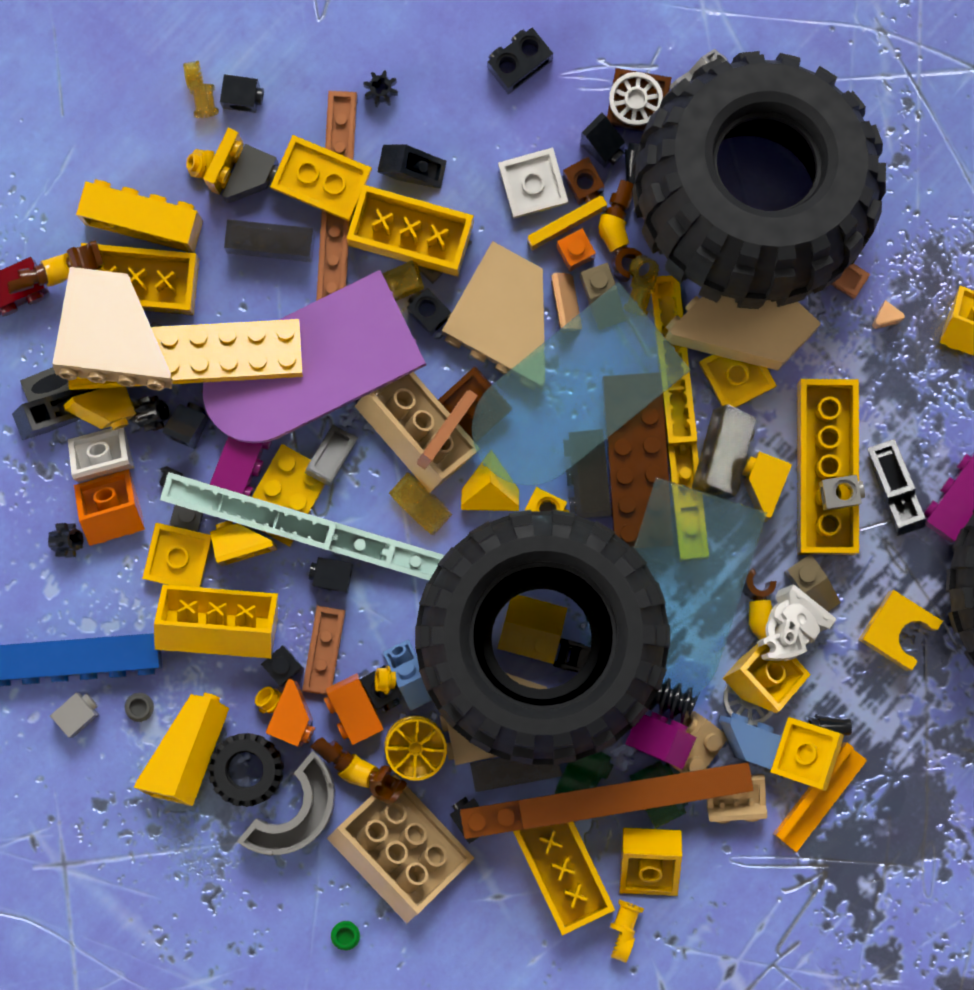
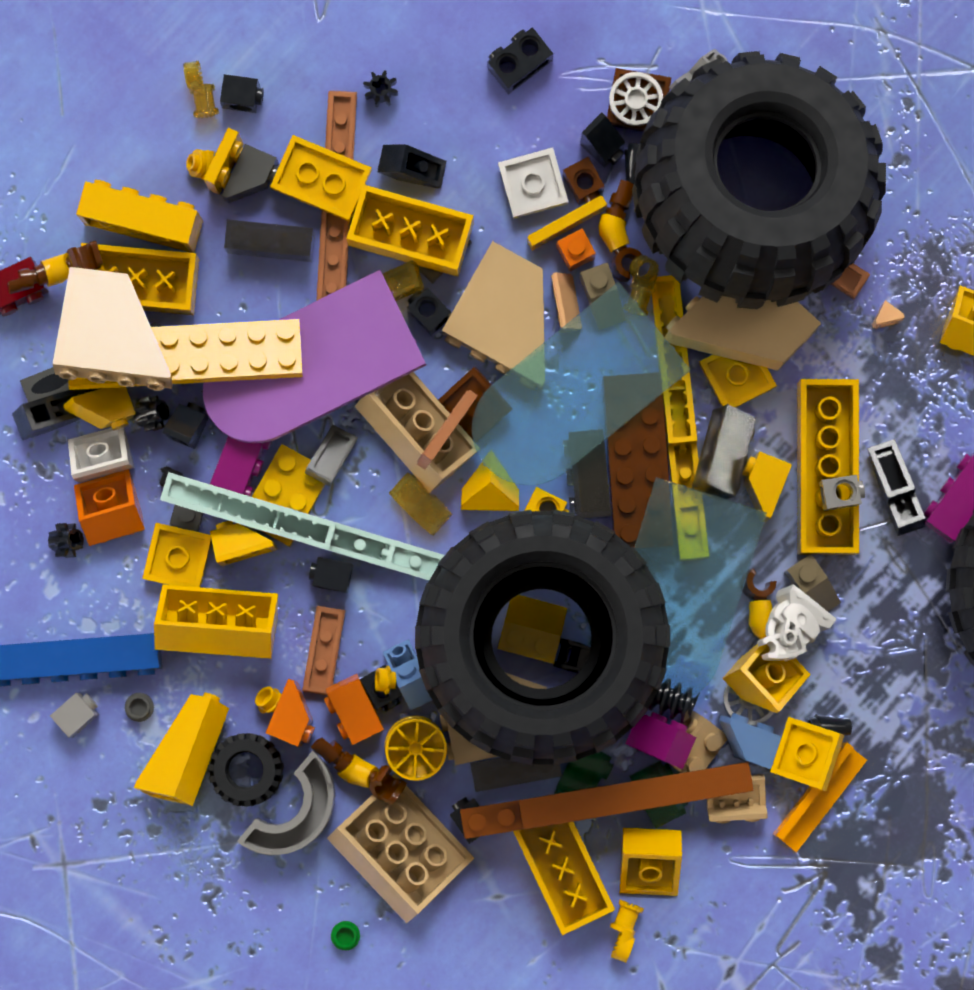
(282, 665): black brick -> none
(887, 622): yellow piece -> none

